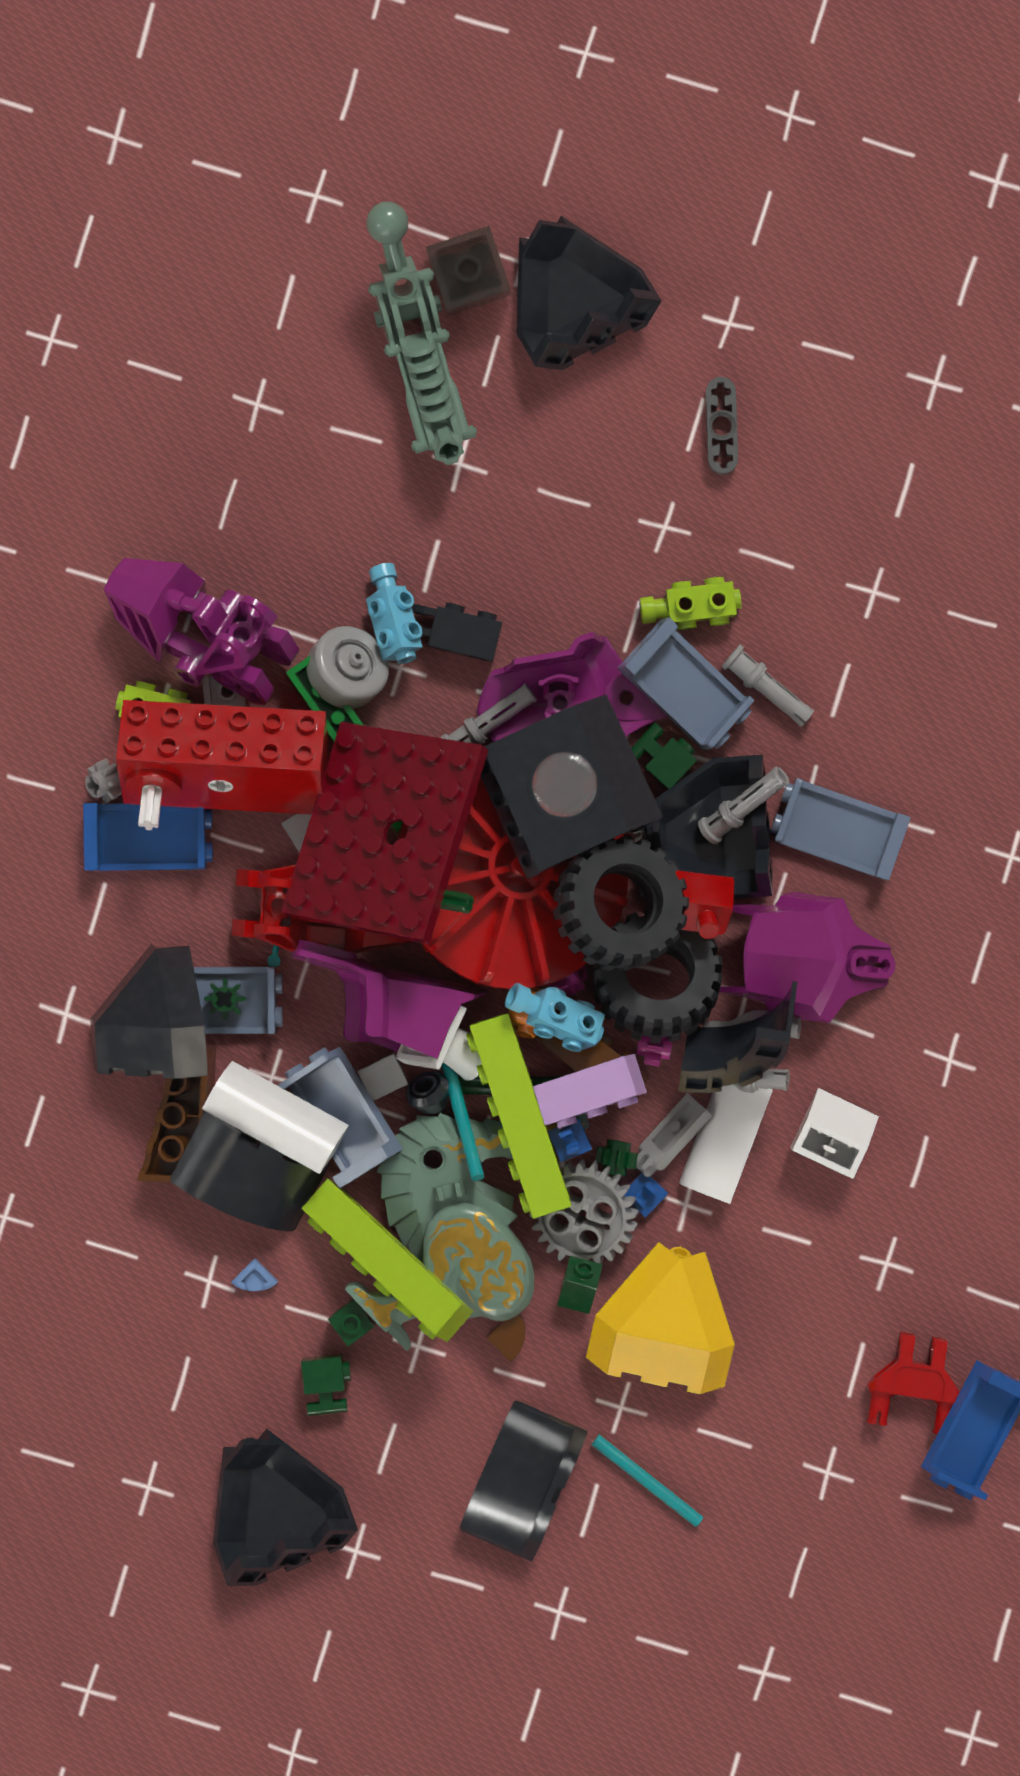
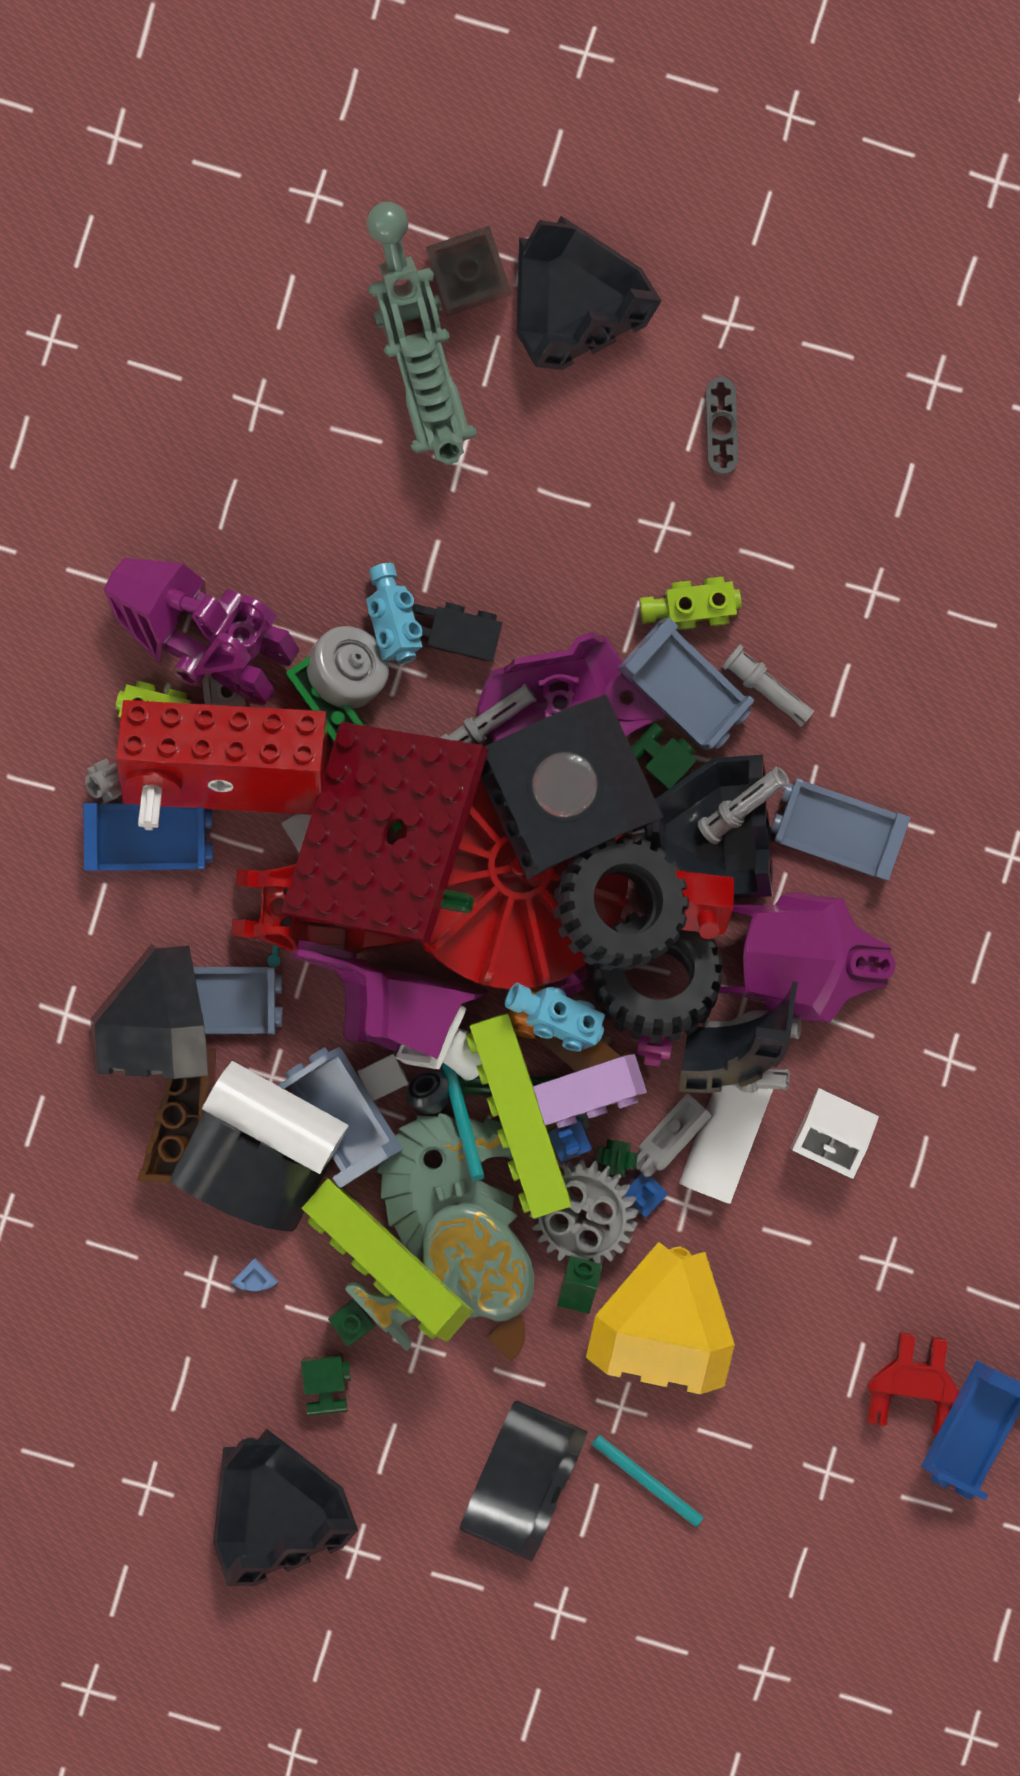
(215, 998): dark green gear -> none

